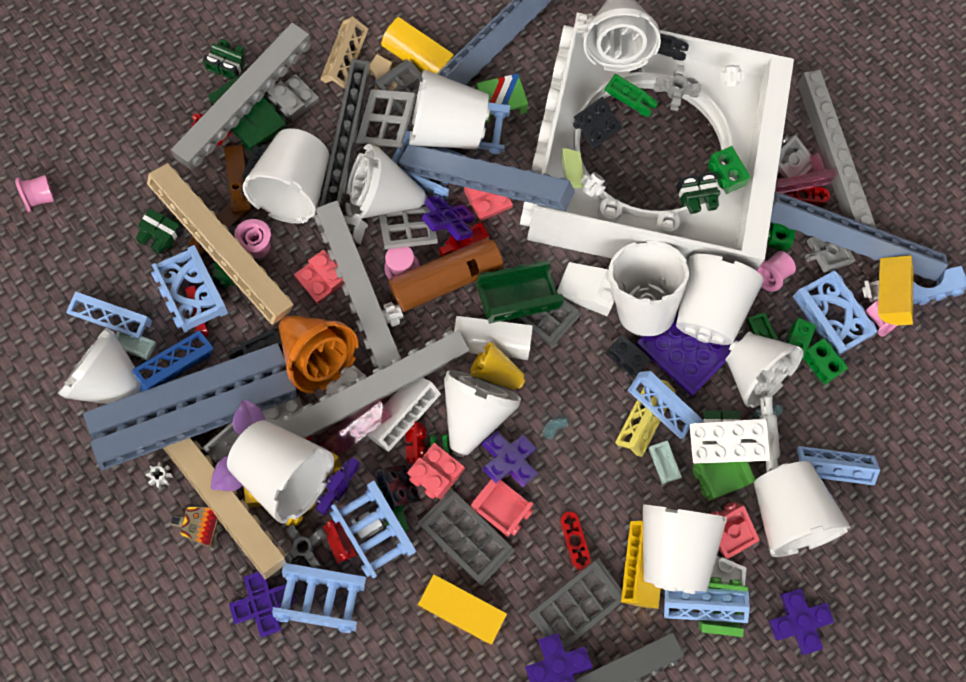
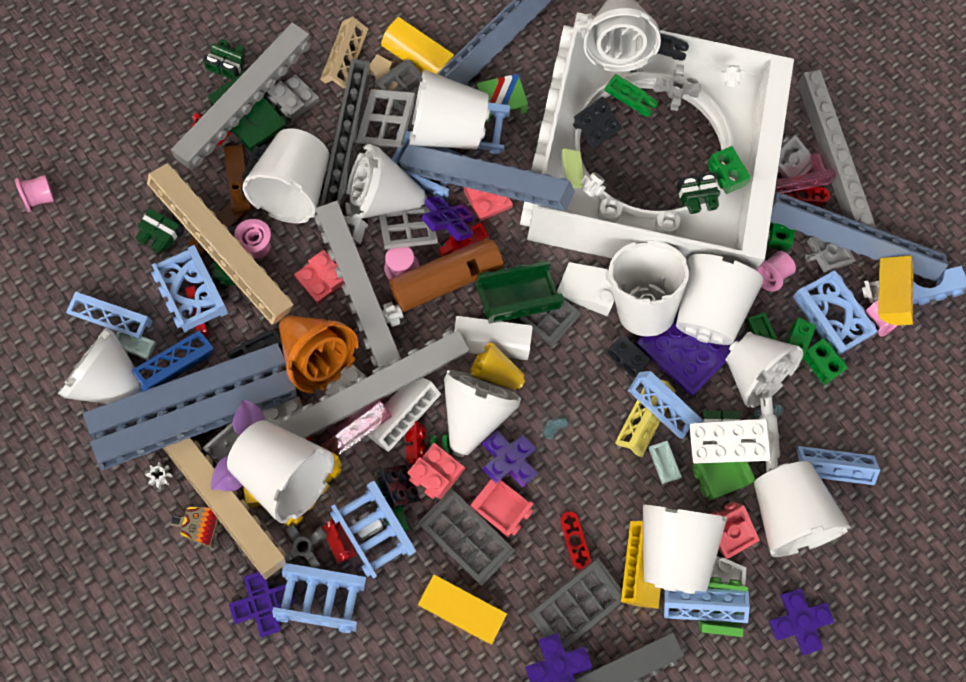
(337, 486): dark purple plate -> none

